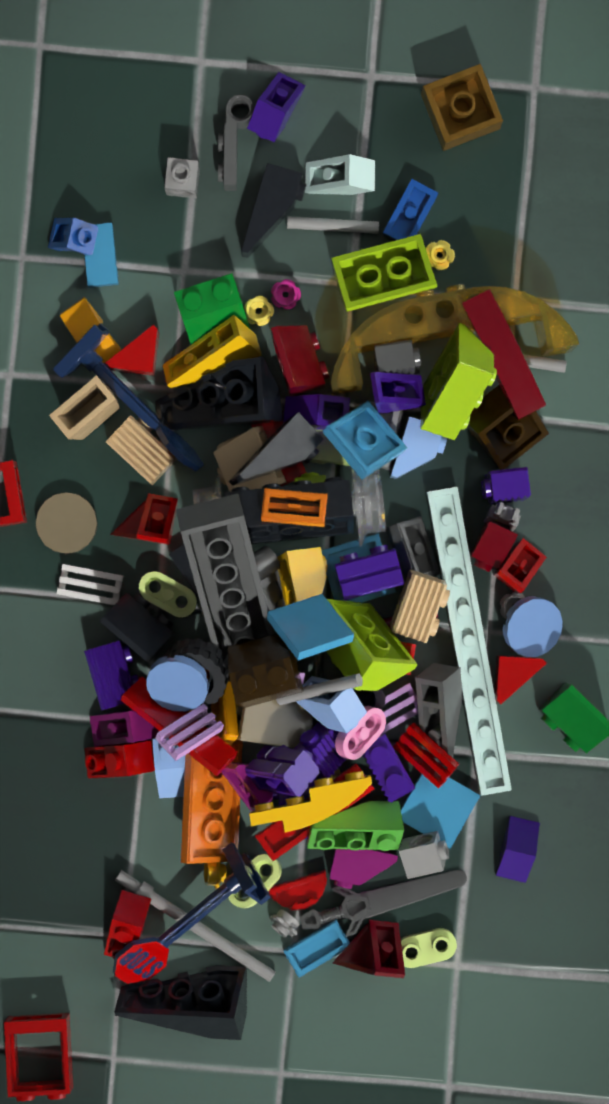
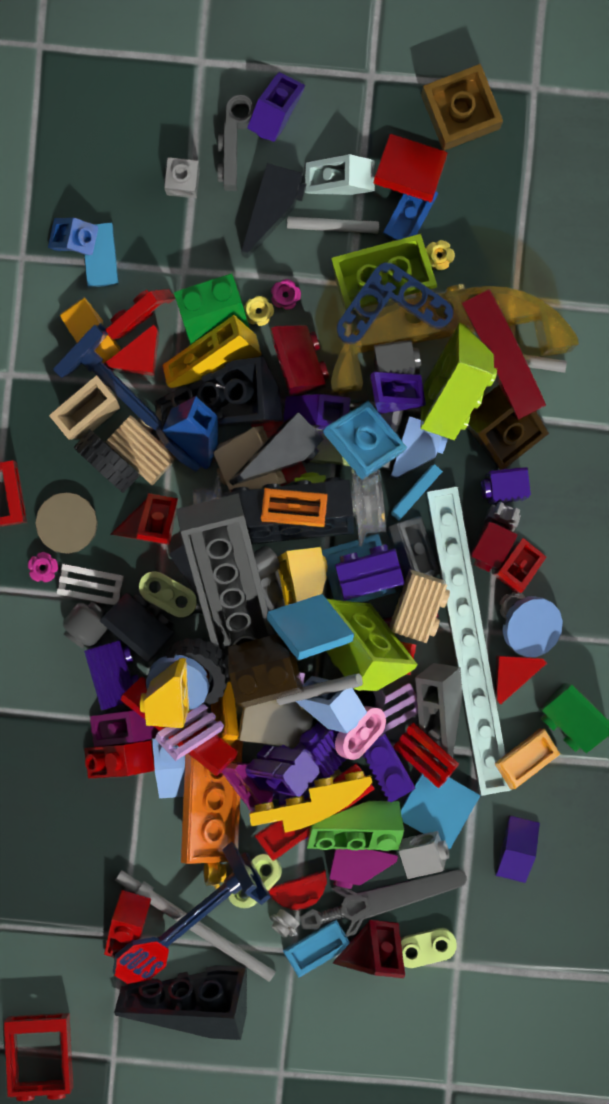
(42, 559): none -> dark pink plate
(84, 624): none -> dark grey head
(106, 461): none -> black tyre
(145, 304): none -> red wing
(167, 697): none -> yellow slope
(194, 430): none -> blue slope
(383, 295): none -> dark blue beam
(410, 168): none -> red tile
(416, 492): none -> dark azure tile
(527, 758): none -> light orange tile

